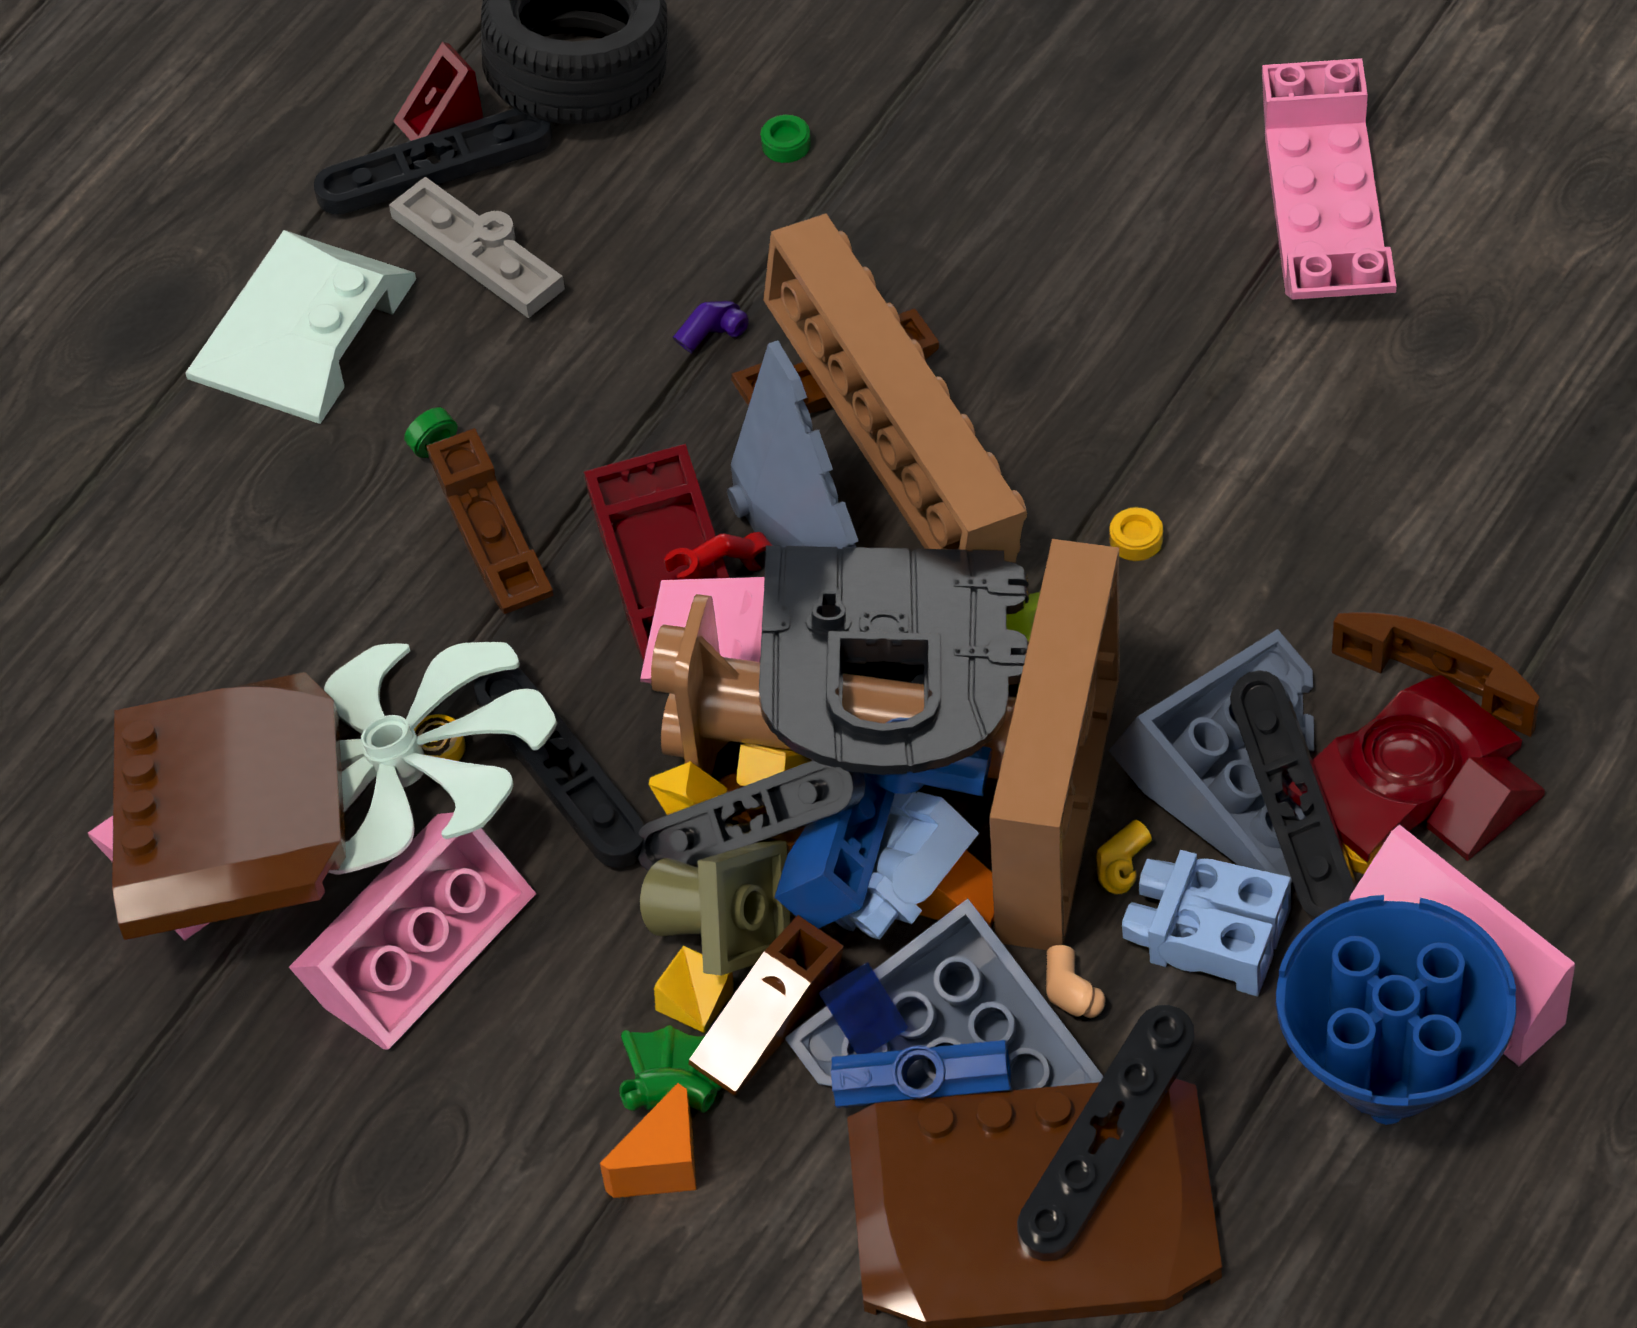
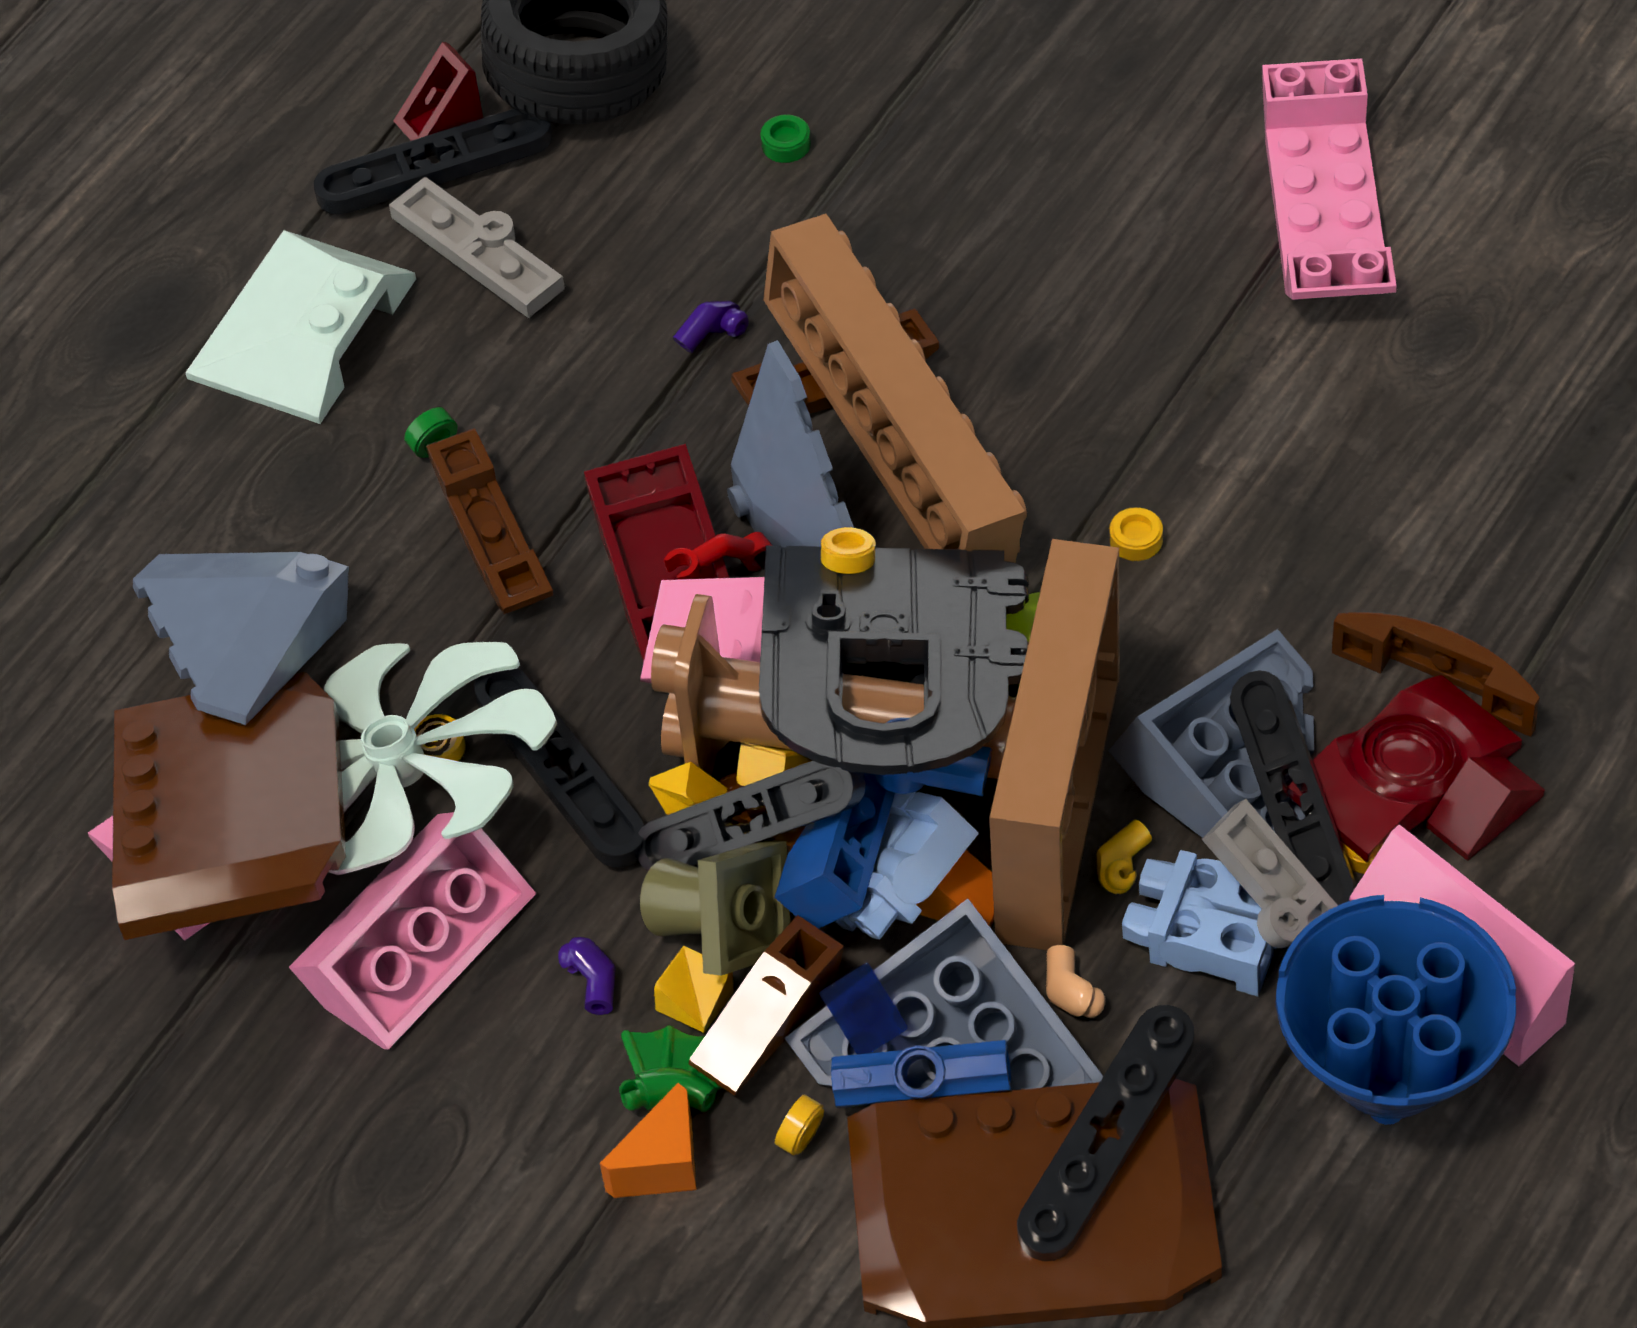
(242, 621): none -> sand blue slope
(585, 956): none -> dark purple arm
(799, 1125): none -> yellow tile
(848, 550): none -> yellow tile
(1268, 873): none -> light grey hinge

